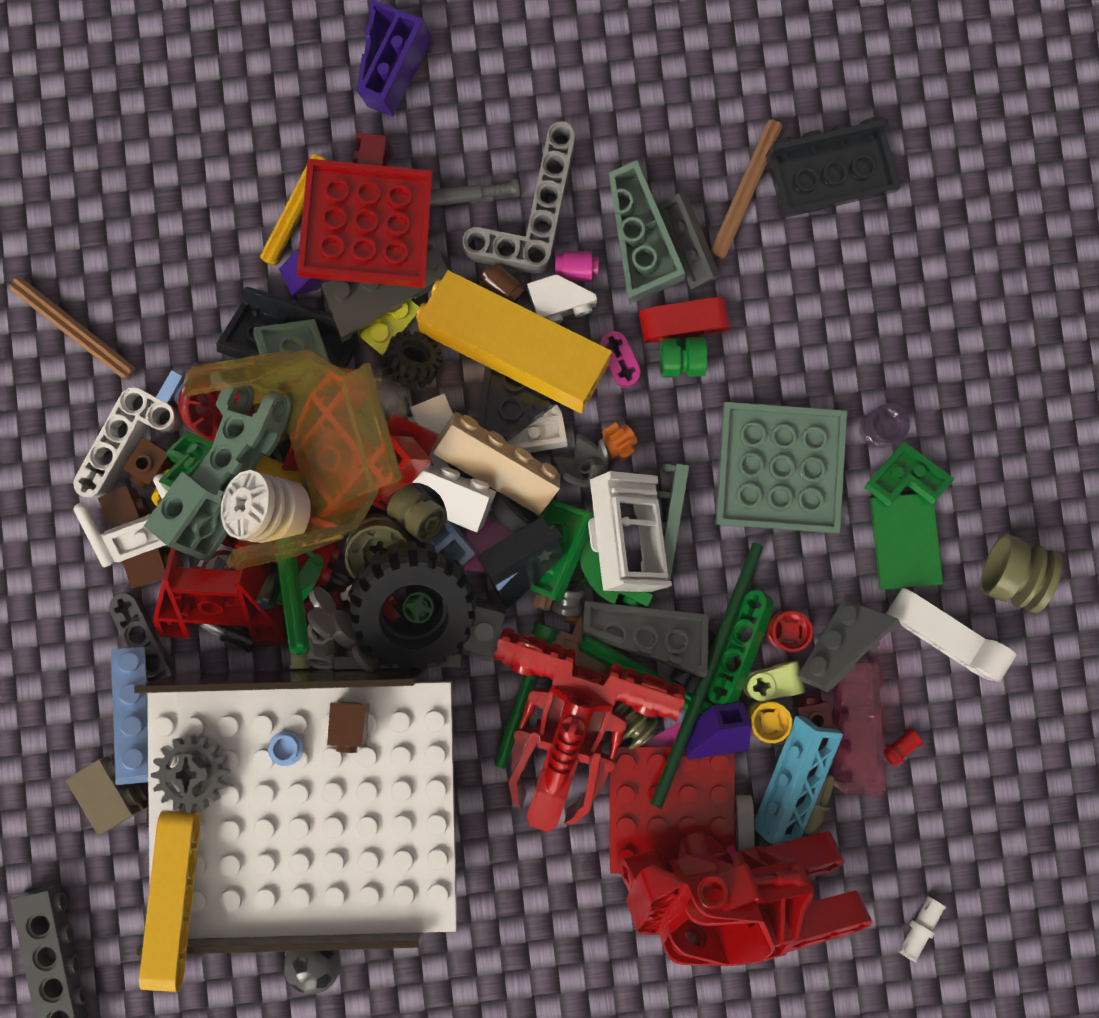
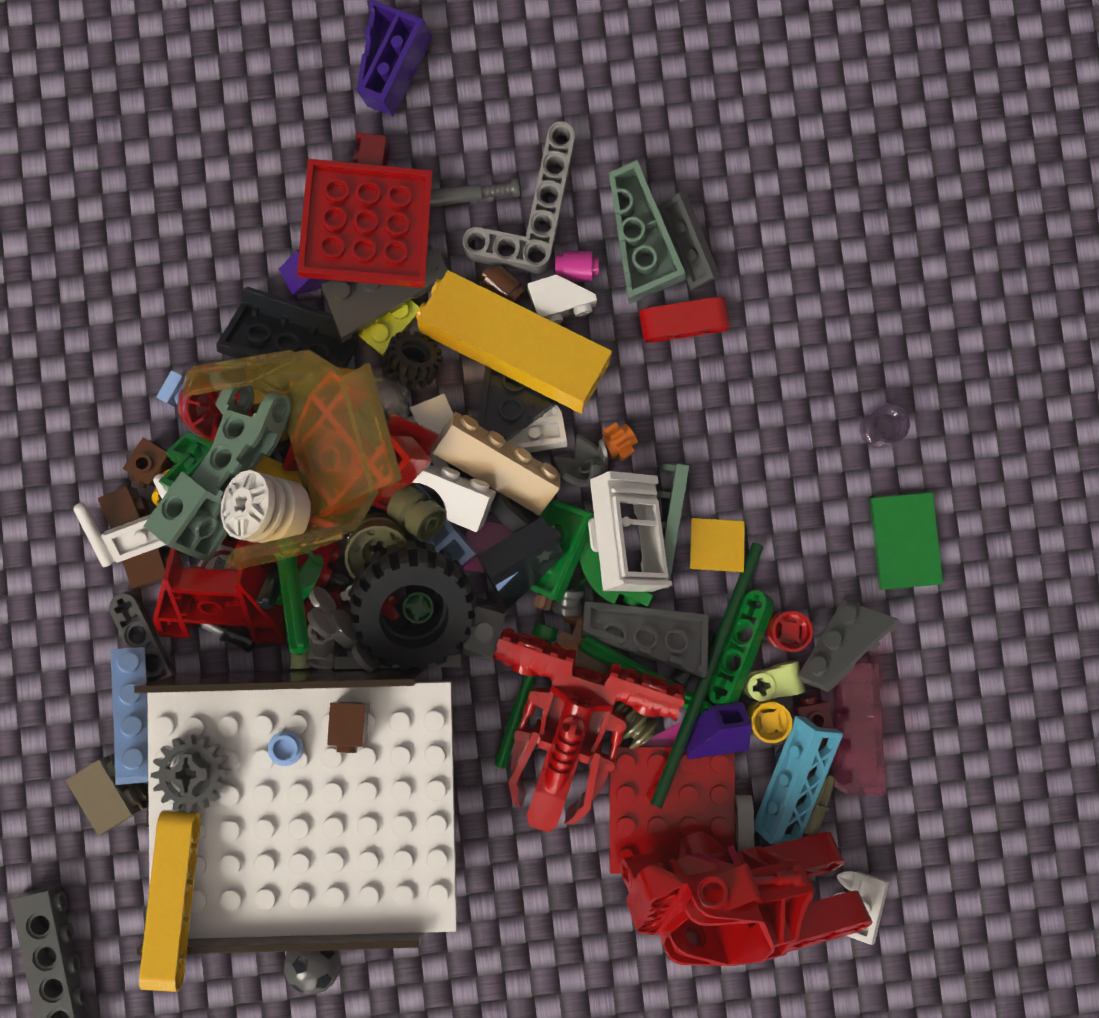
(72, 328): medium nougat axle -> none
(121, 447): white beam -> none
(287, 221): yellow axle -> none
(290, 336): sand green tile -> none
(626, 356): dark pink beam -> none
(683, 357): green wheel -> none
(717, 545): none -> yellow sticker
(745, 190): medium nougat axle -> none
(781, 467): sand green plate -> none
(832, 167): black bracket -> none
(873, 893): none -> white plate
(902, 747): red pin -> none
(910, 469): green plate -> none
(921, 929): white pin -> none
(979, 655): white beam -> none
(1021, 573): olive wheel -> none

